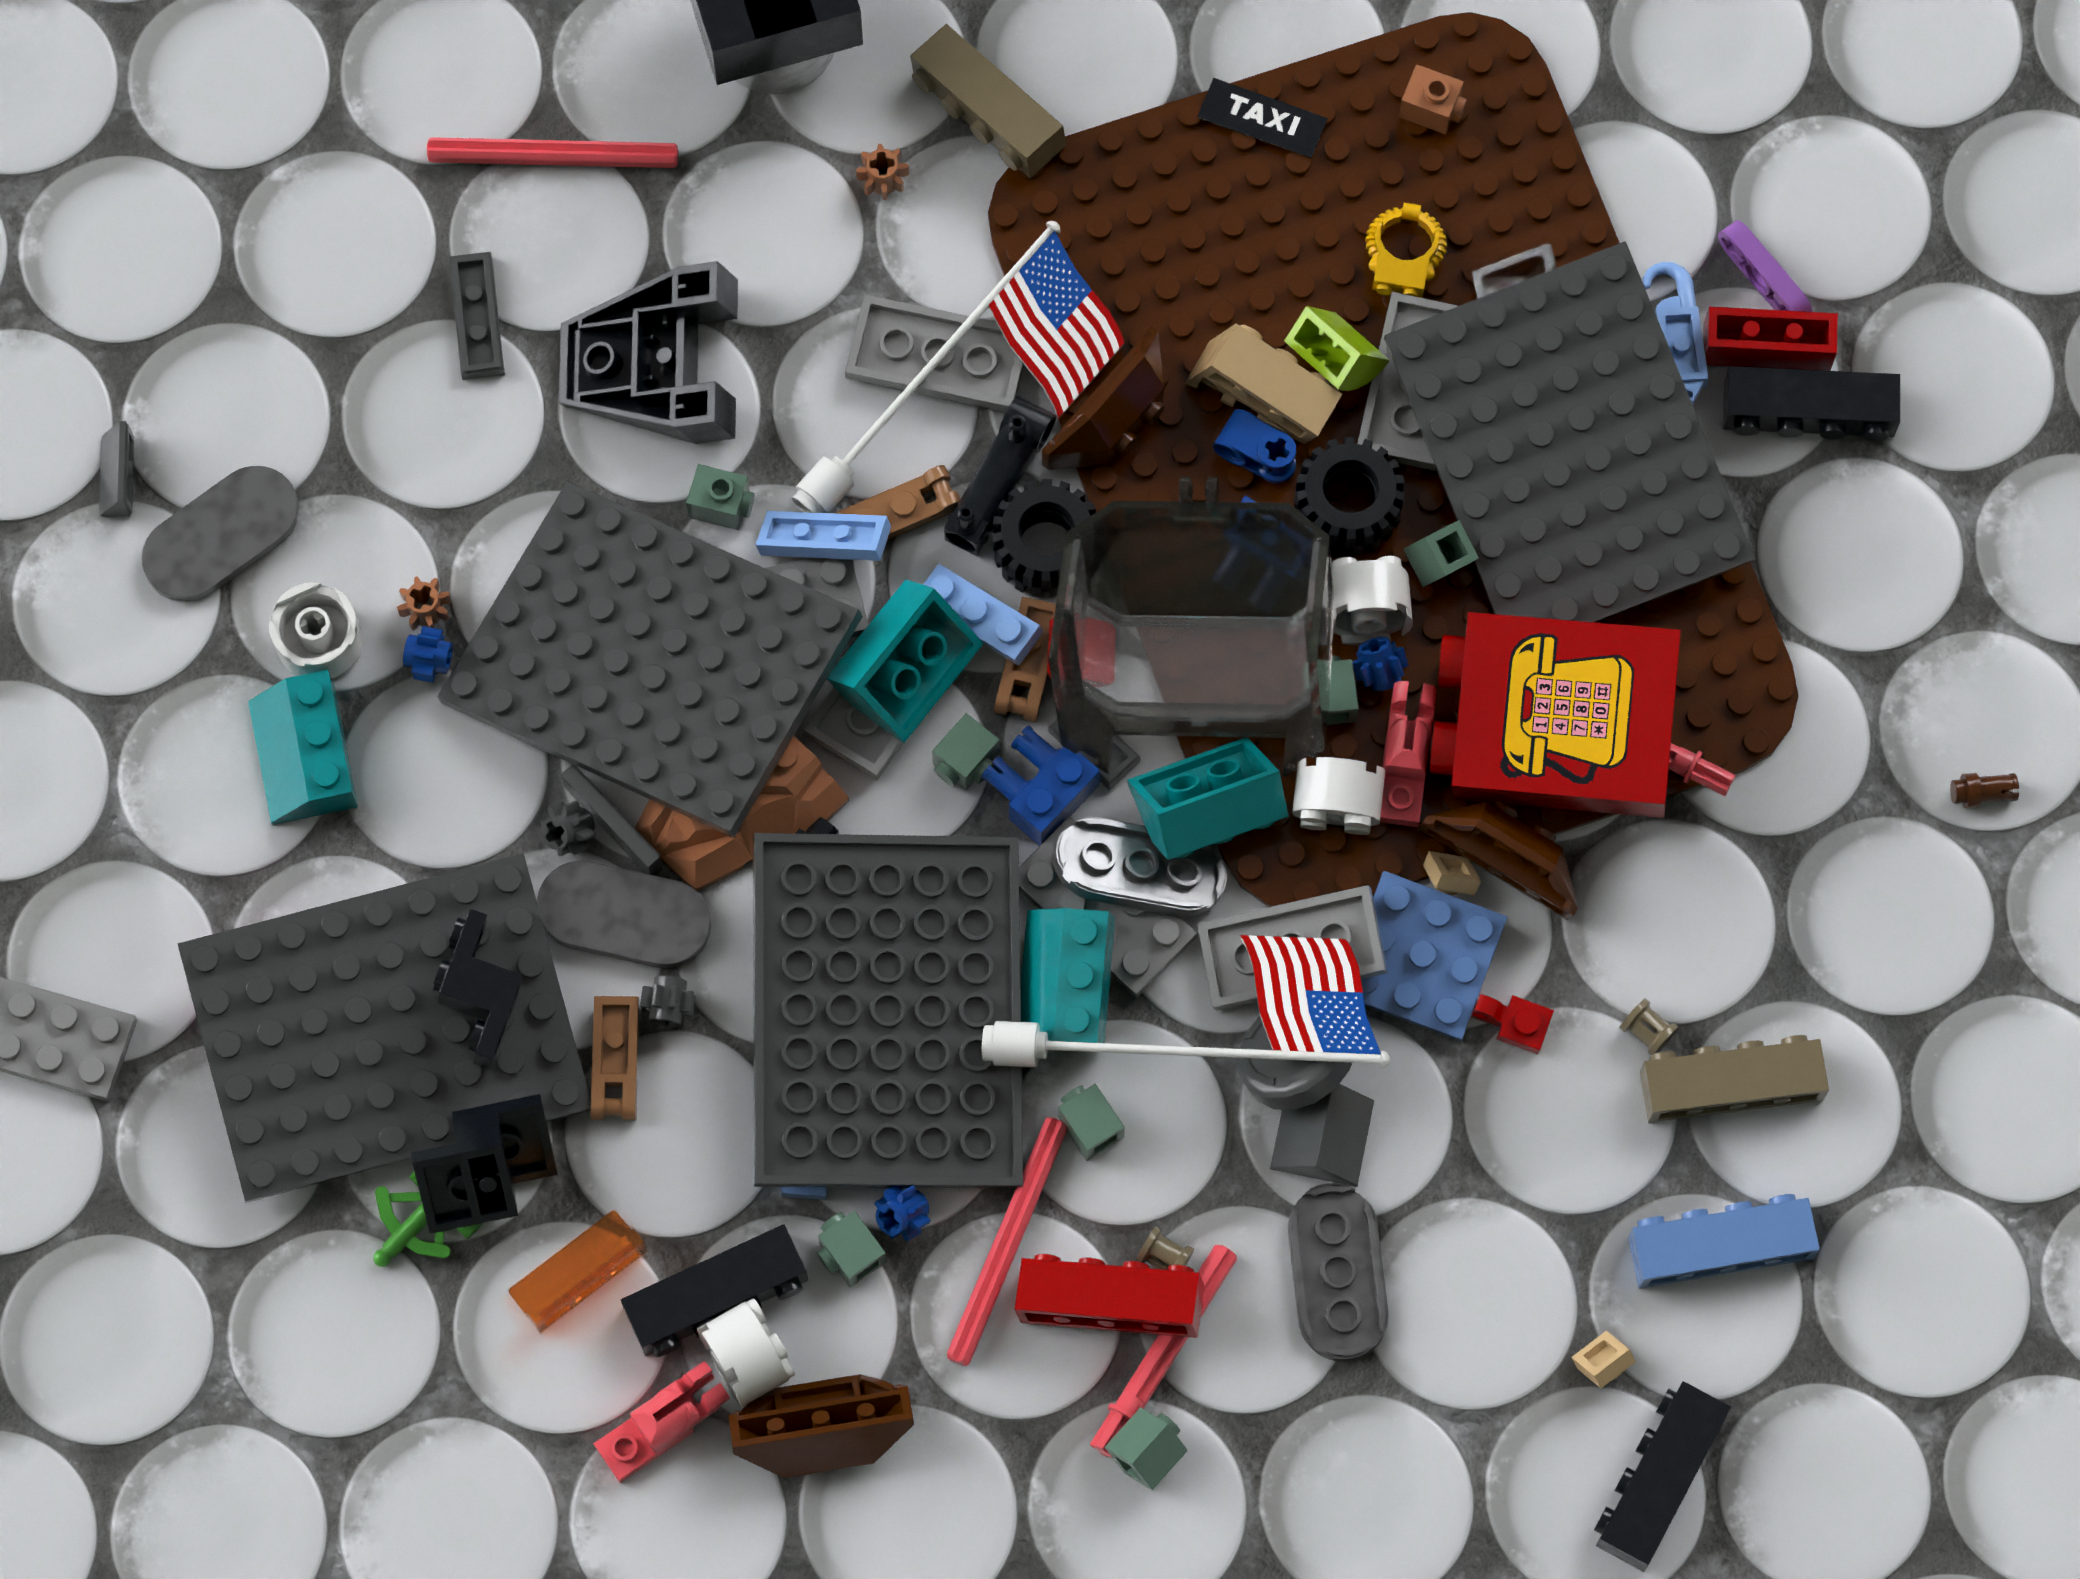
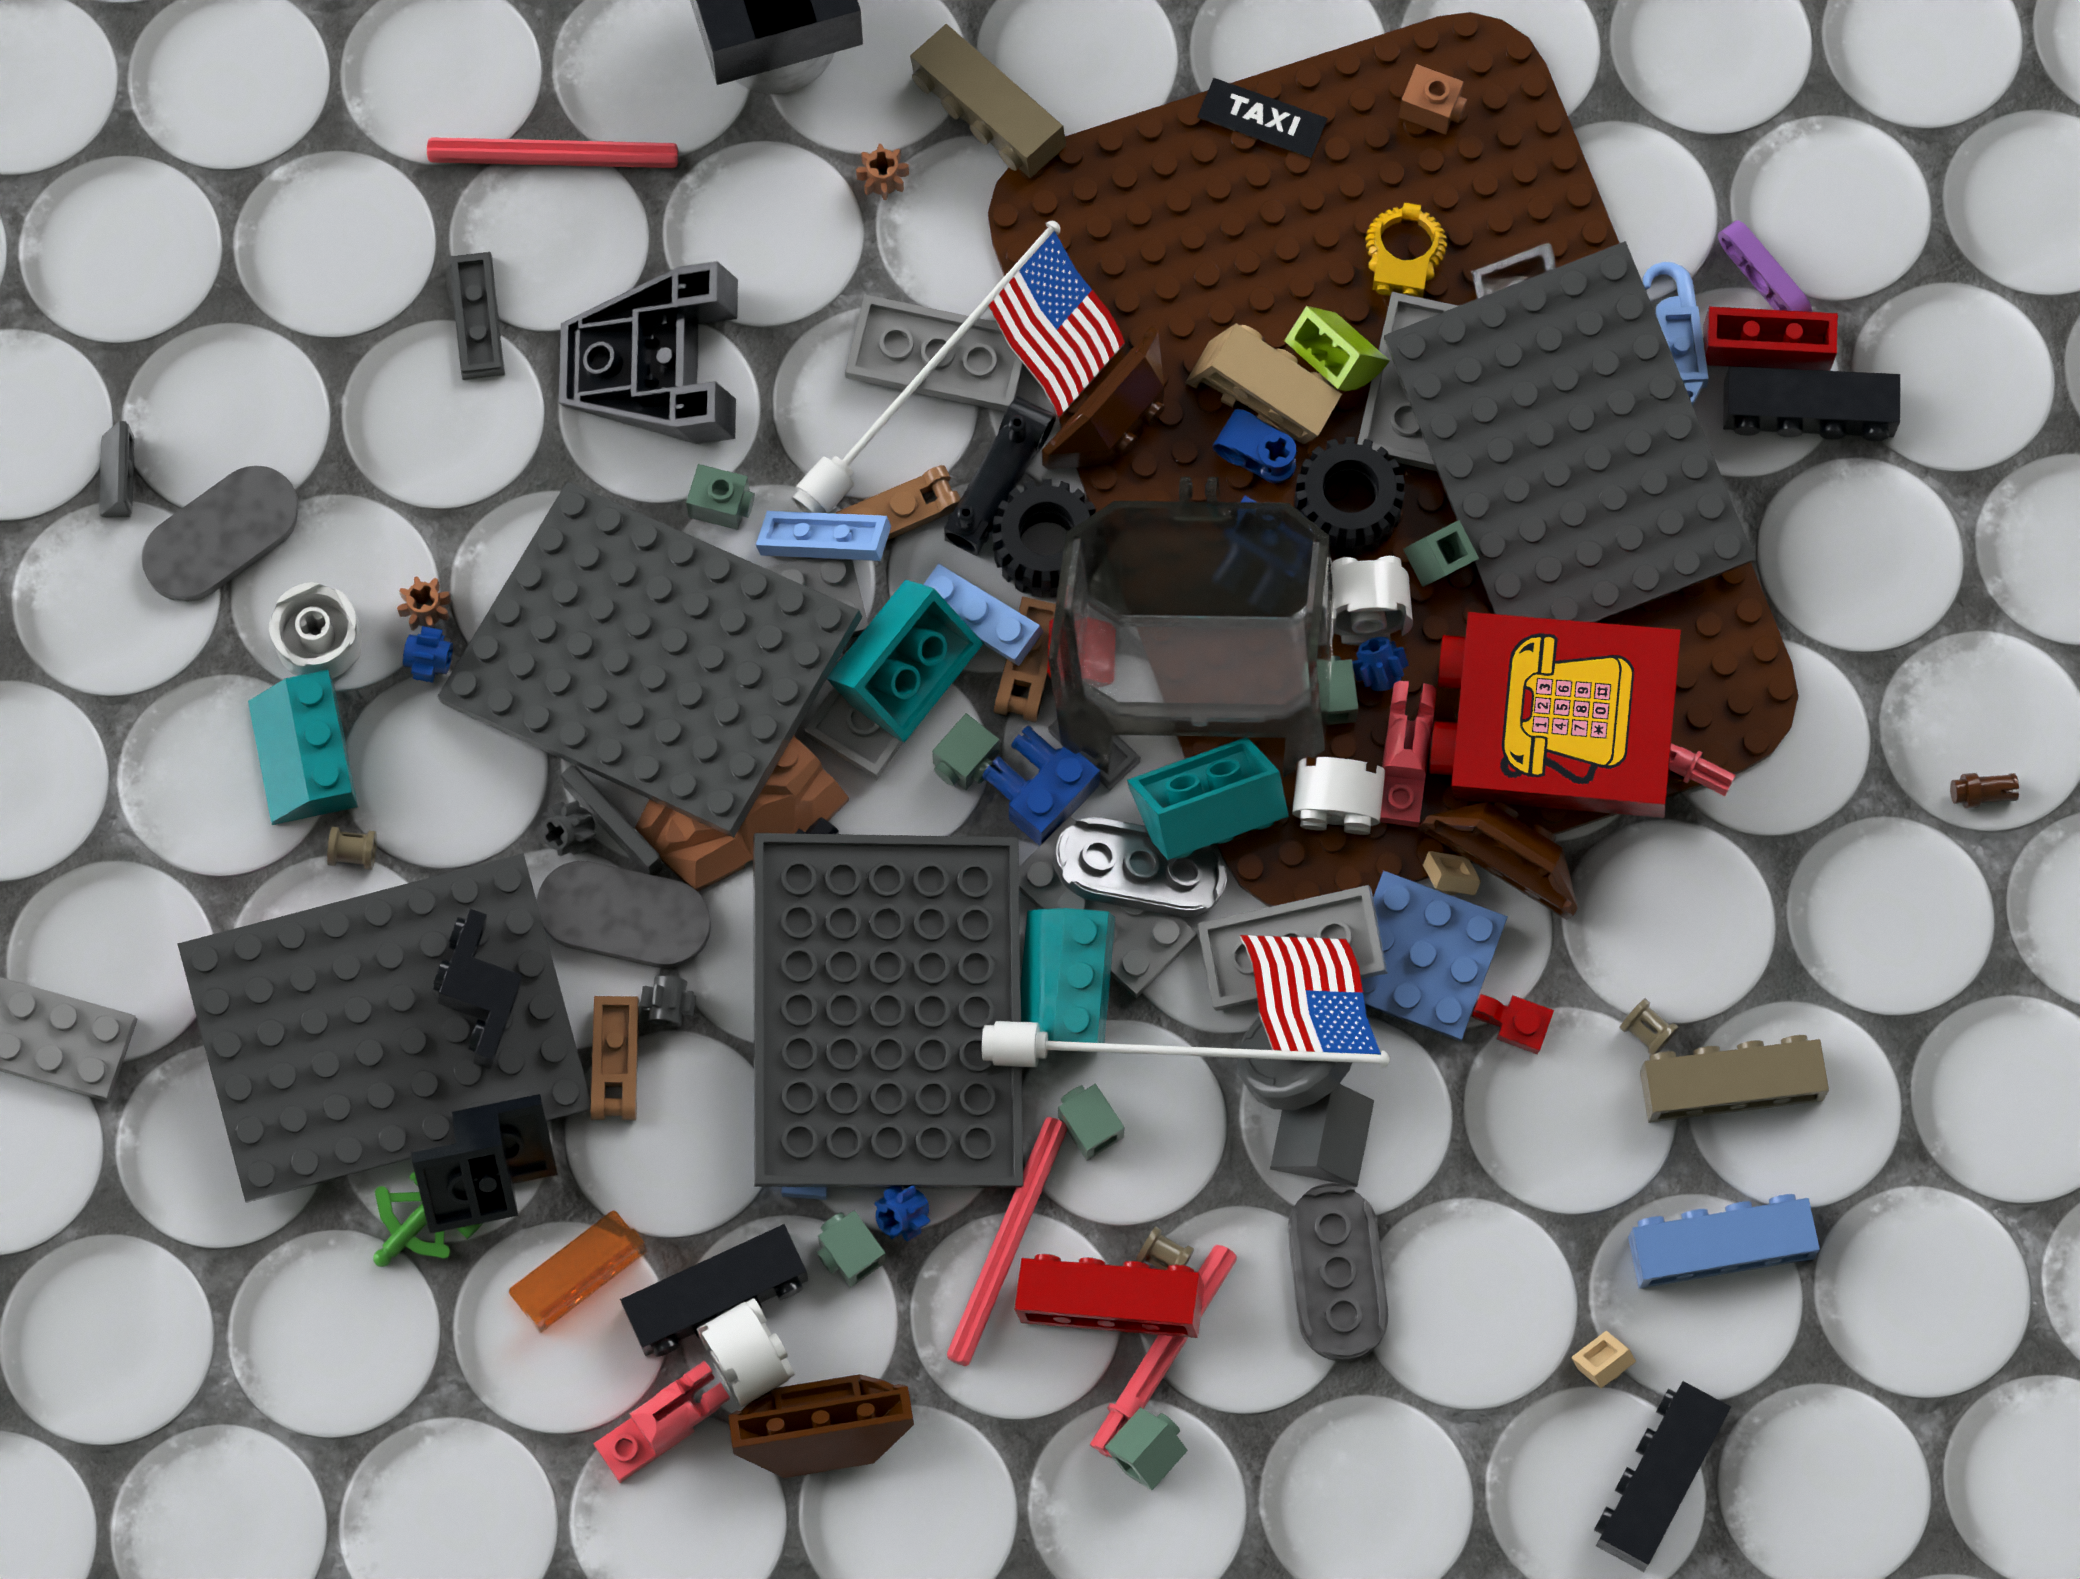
(352, 848): none -> dark tan bush

